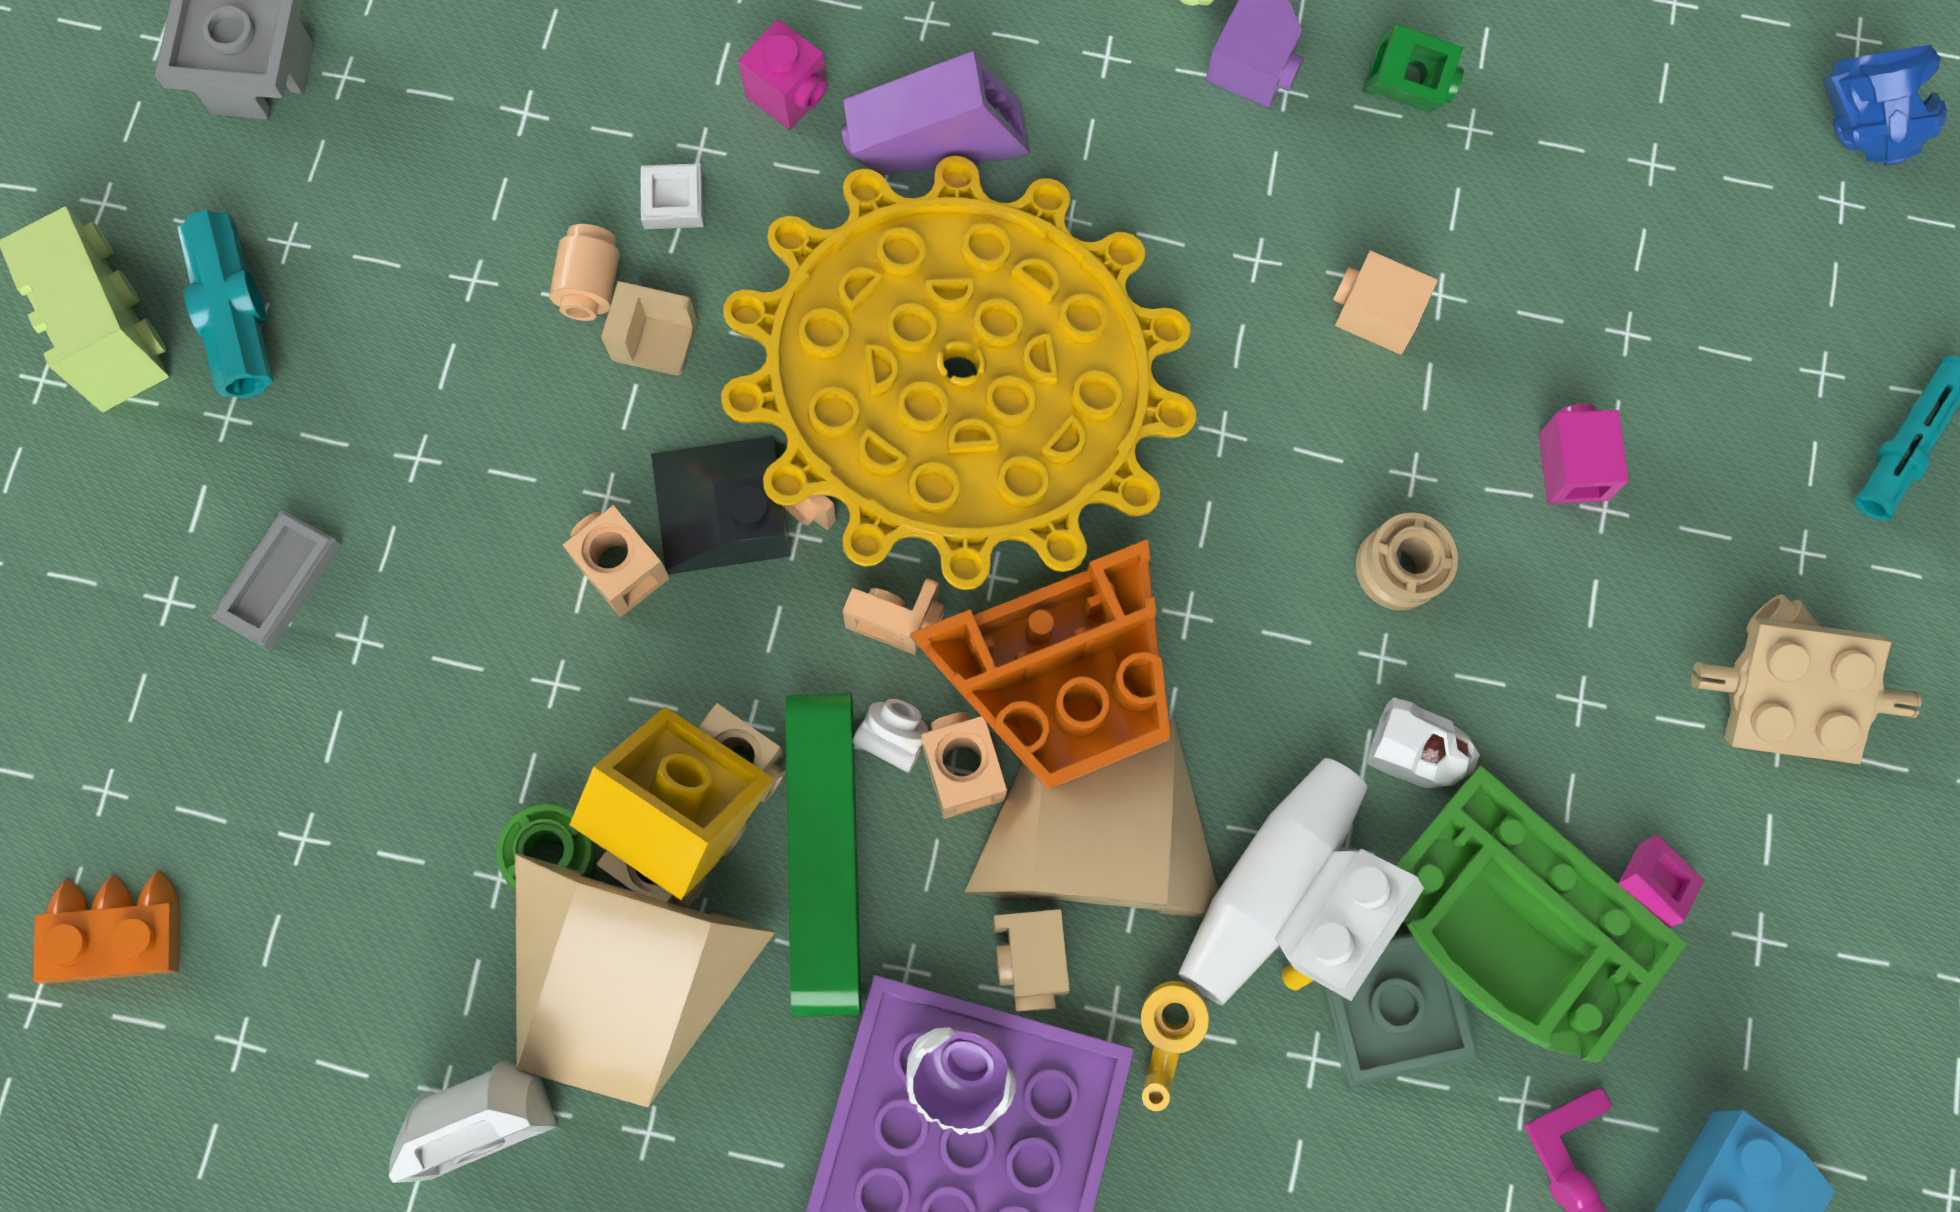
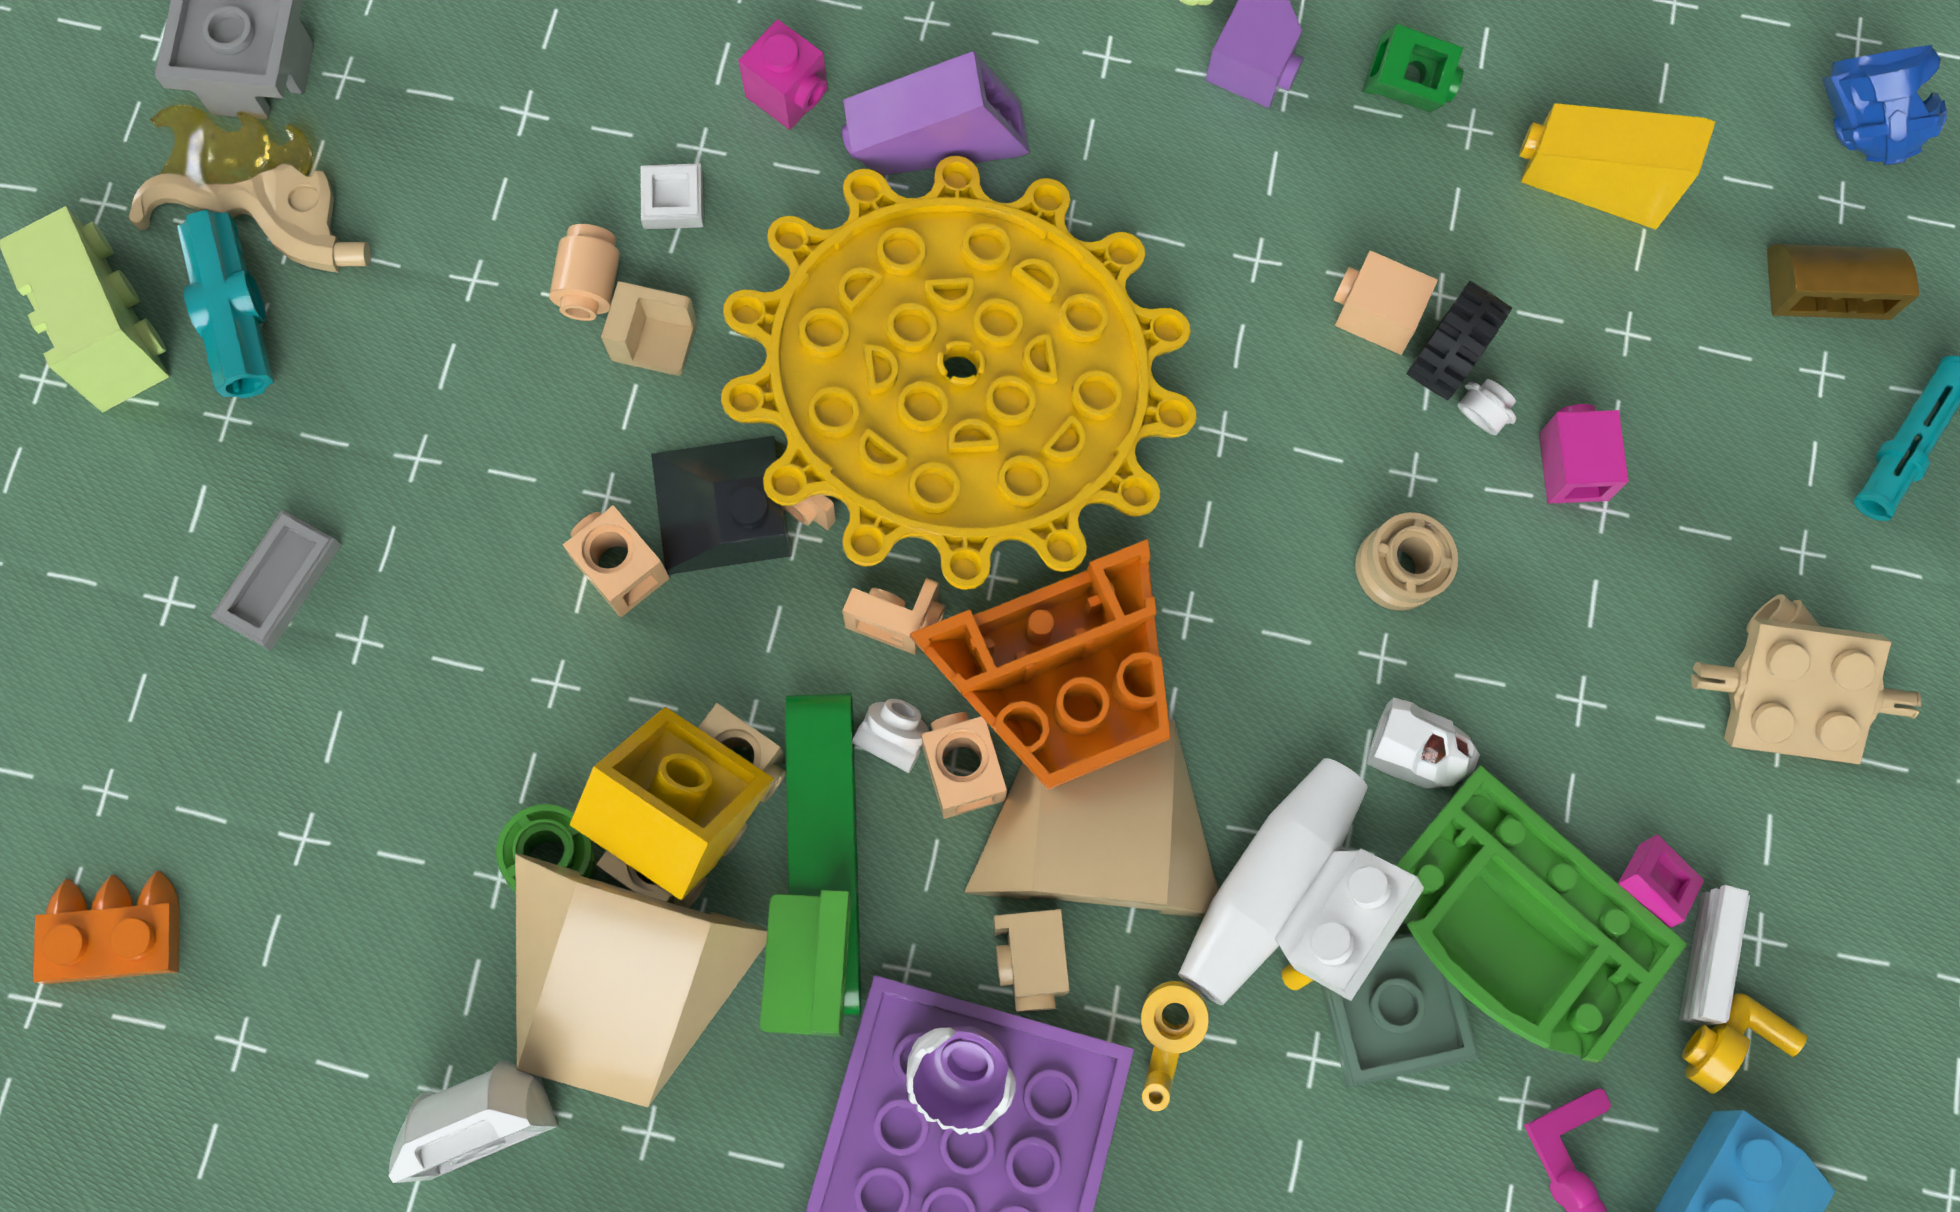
(252, 177): none -> piece
(806, 964): none -> bright green panel
(1459, 340): none -> black tyre
(1488, 406): none -> white plate
(1616, 159): none -> yellow slope
(1714, 956): none -> white tile
(1719, 1052): none -> yellow plate
(1840, 281): none -> pearl gold brick

